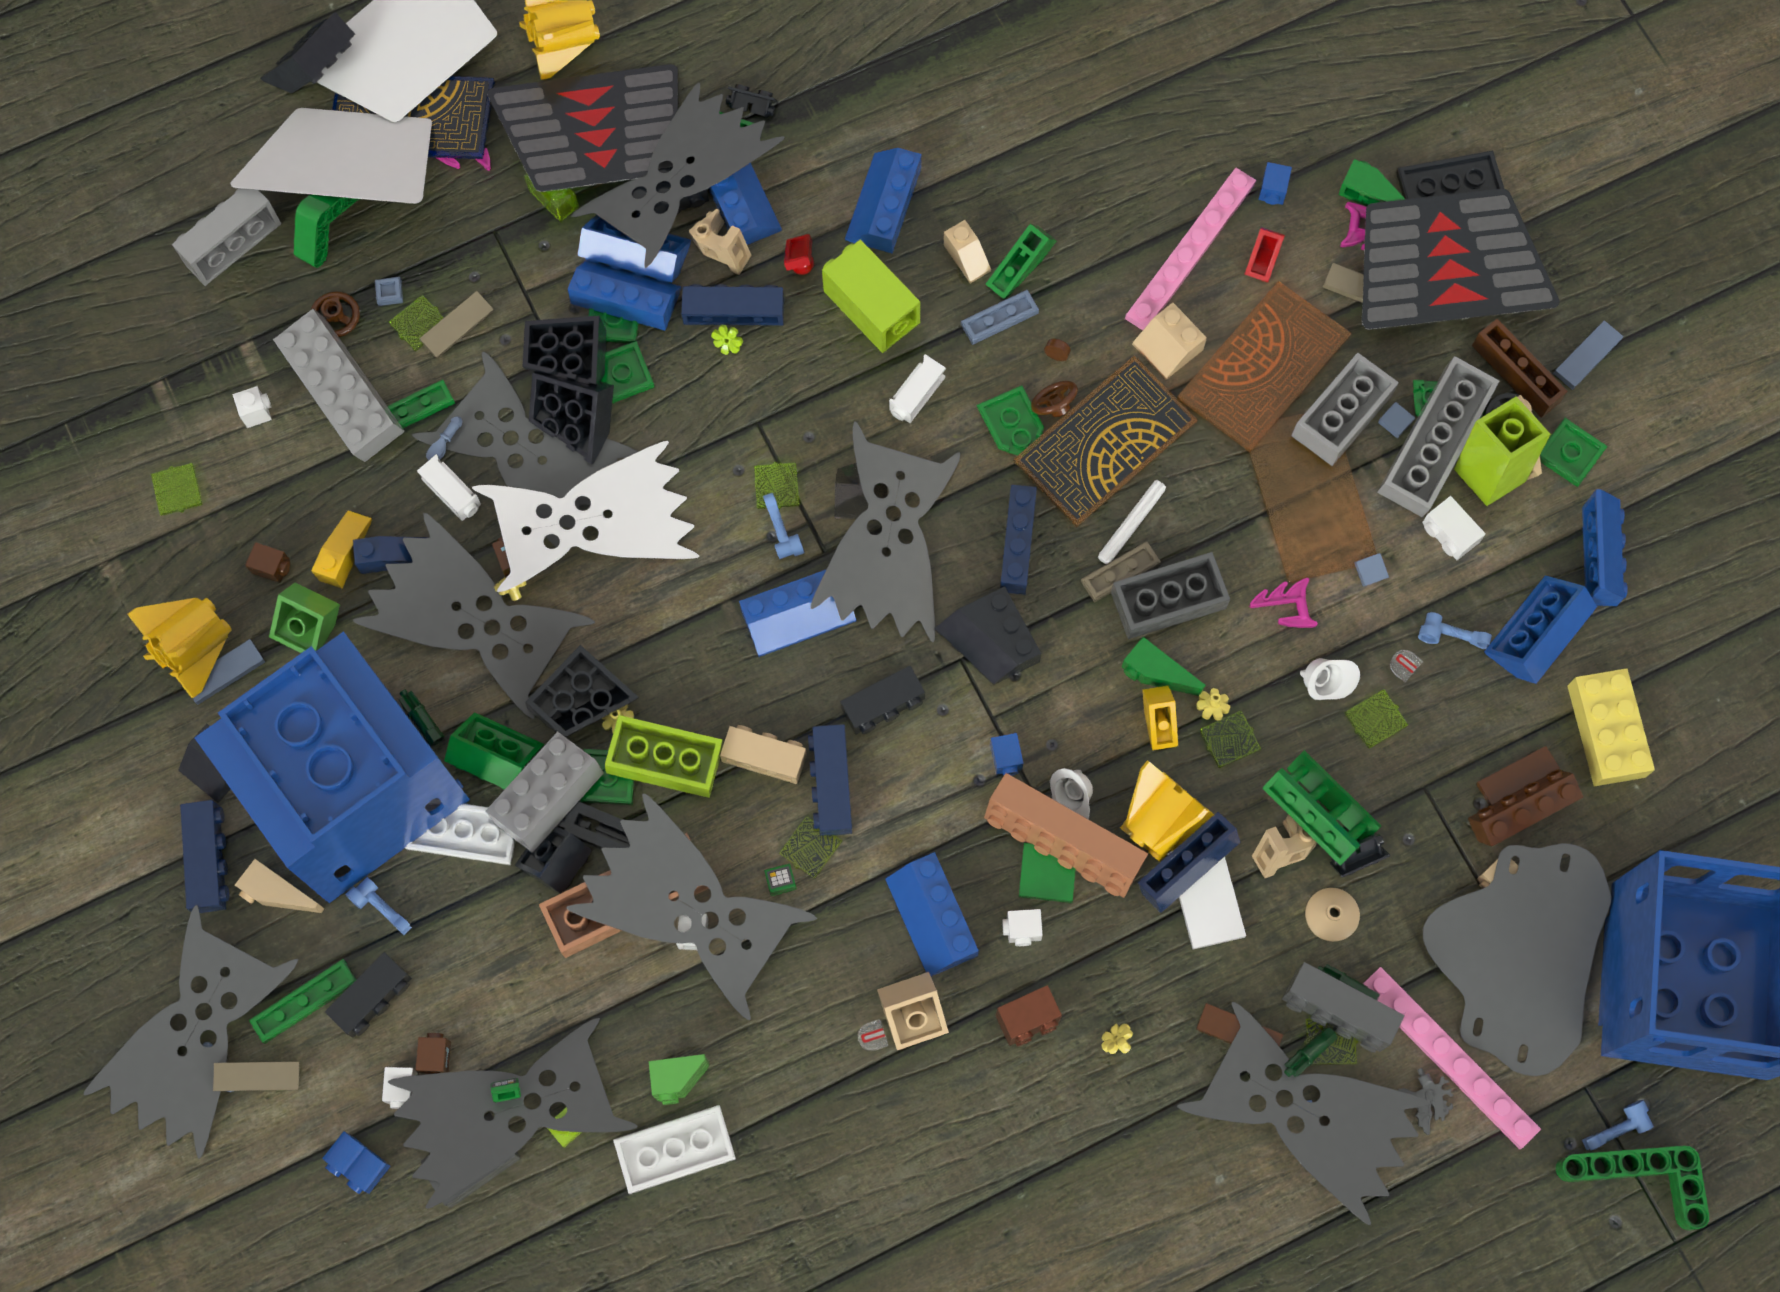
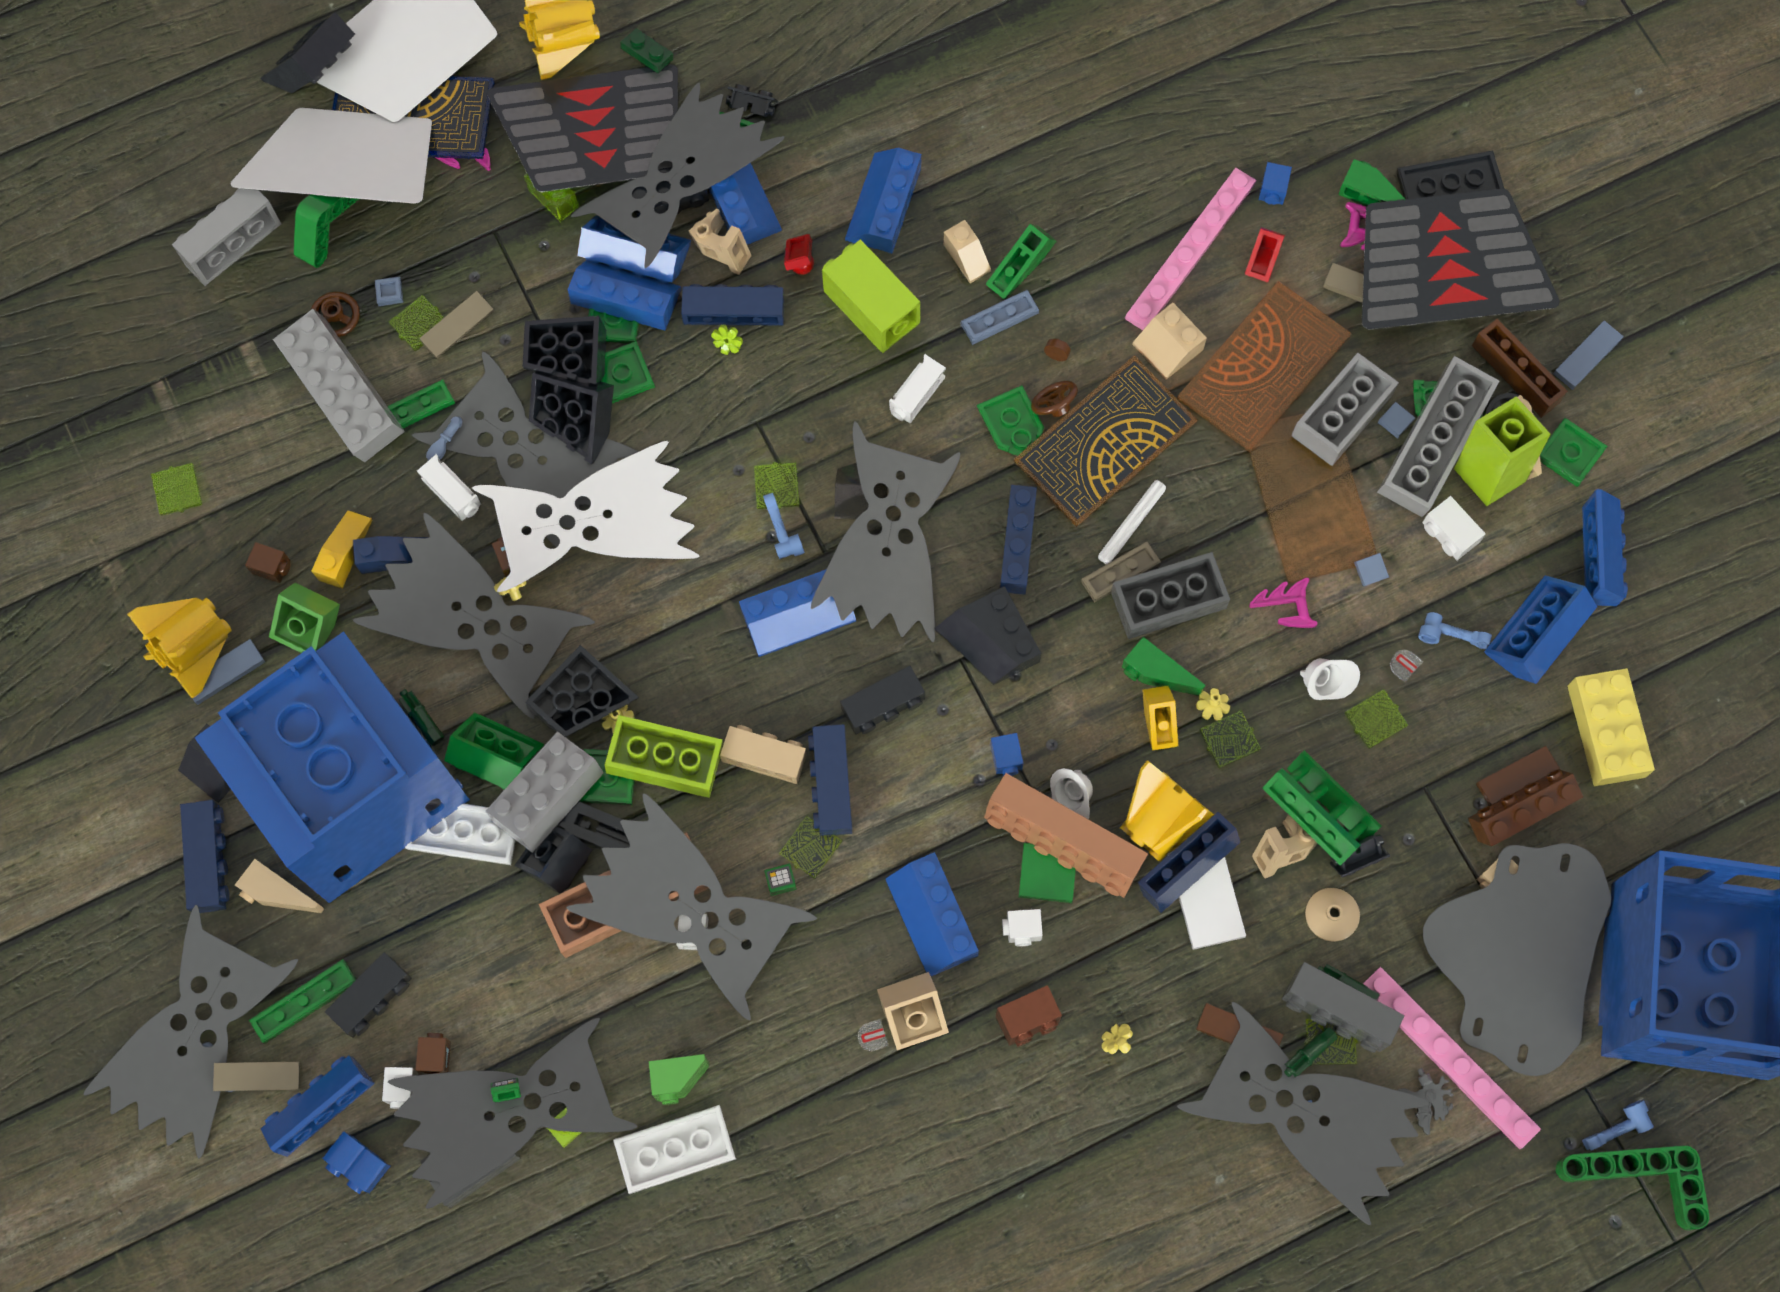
(252, 406): white brick -> none
(316, 1106): none -> blue slope
(366, 893): medium blue brick -> none
(646, 50): none -> dark green plate

